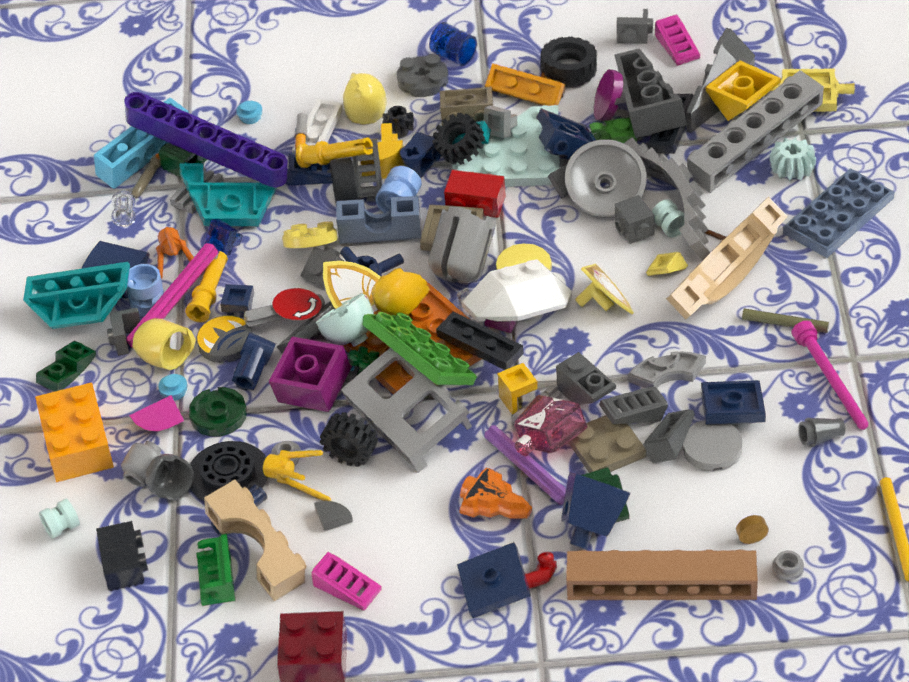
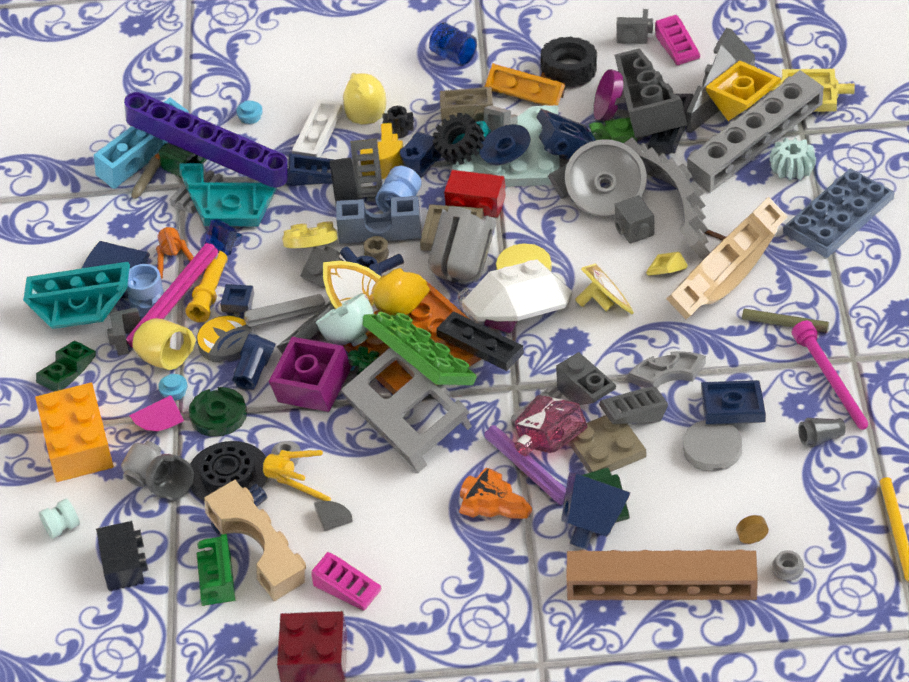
(116, 214): clear bush -> none
(296, 304): red sticker -> none
(301, 130): light grey piece -> none
(324, 152): yellow pin -> none
(348, 439): black tyre -> none
(377, 248): none -> dark tan bush
(413, 68): dark grey plate -> none
(493, 580): dark blue plate -> none
(505, 144): none -> dark blue dish
(515, 383): yellow panel -> none
(544, 570): red arm -> none
(669, 217): light aqua wheel -> none
(669, 436): dark grey slope -> none

